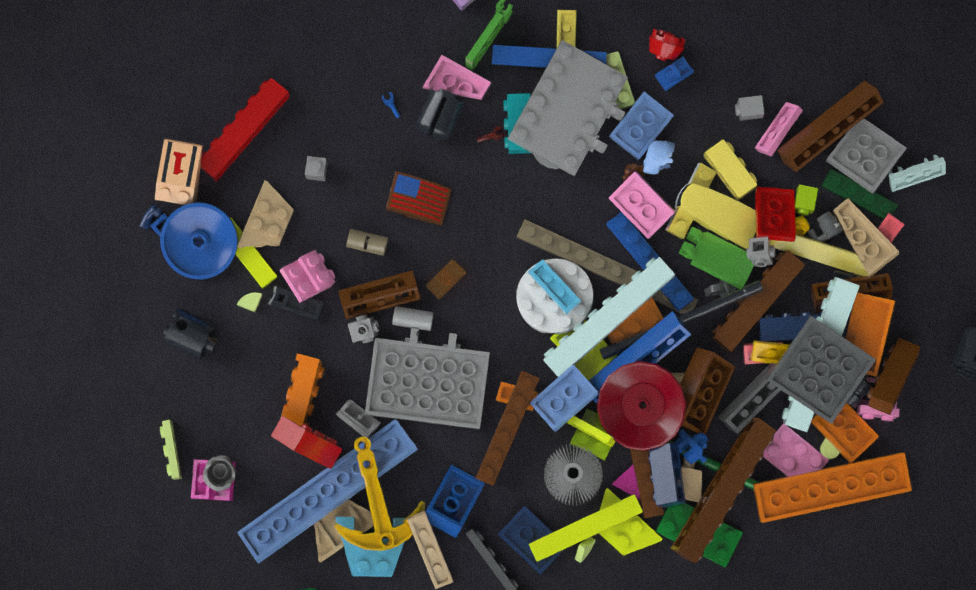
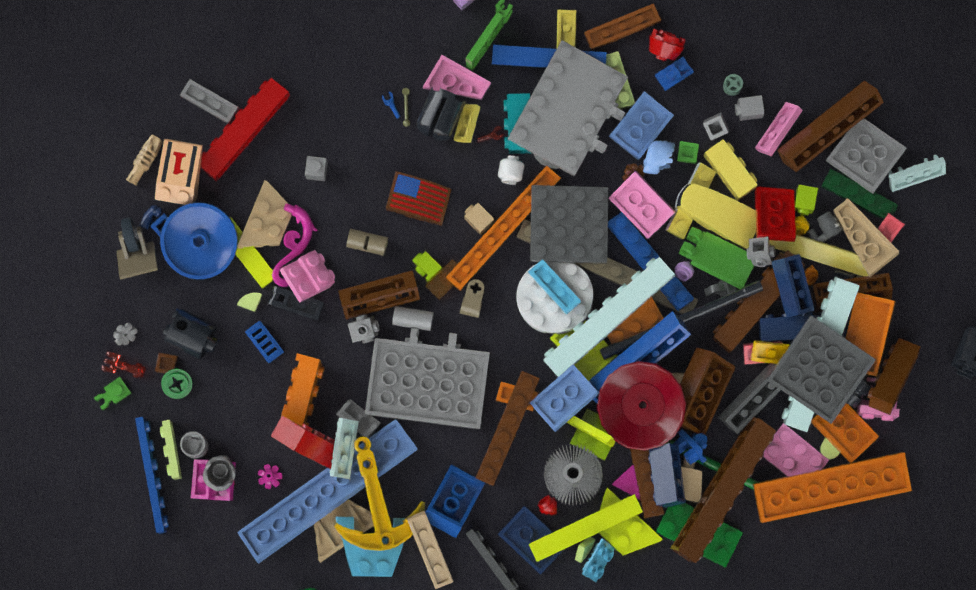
(115, 392): none -> bright green plate
(124, 334): none -> light grey plant
(132, 257): none -> dark tan plate
(137, 370): none -> clear red hinge
(144, 159): none -> tan hinge
(153, 482): none -> blue plate
(165, 362): none -> reddish brown tile
(175, 392): none -> green gear
(194, 445): none -> light grey wheel
(209, 101): none -> light grey plate
(253, 329): none -> blue slope
(273, 480): none -> dark pink plant
(297, 248): none -> dark pink plant
(344, 448): none -> light aqua plate
(406, 92): none -> olive hinge
(426, 266): none -> lime brick
(467, 123): none -> light yellow plate
(472, 302): none -> dark tan piece
(478, 218): none -> tan brick
(499, 232): none -> orange plate
(511, 170): none -> white head
(548, 505): none -> red plate
(569, 224): none -> dark grey plate
(595, 566): none -> medium azure hinge
(622, 27): none -> dark orange plate
(684, 271): none -> lavender plate
(687, 152): none -> bright green plate
(716, 126): none -> light grey brick
(735, 81): none -> sand green wheel
(793, 286): none -> dark blue brick
(811, 275): none -> orange plate

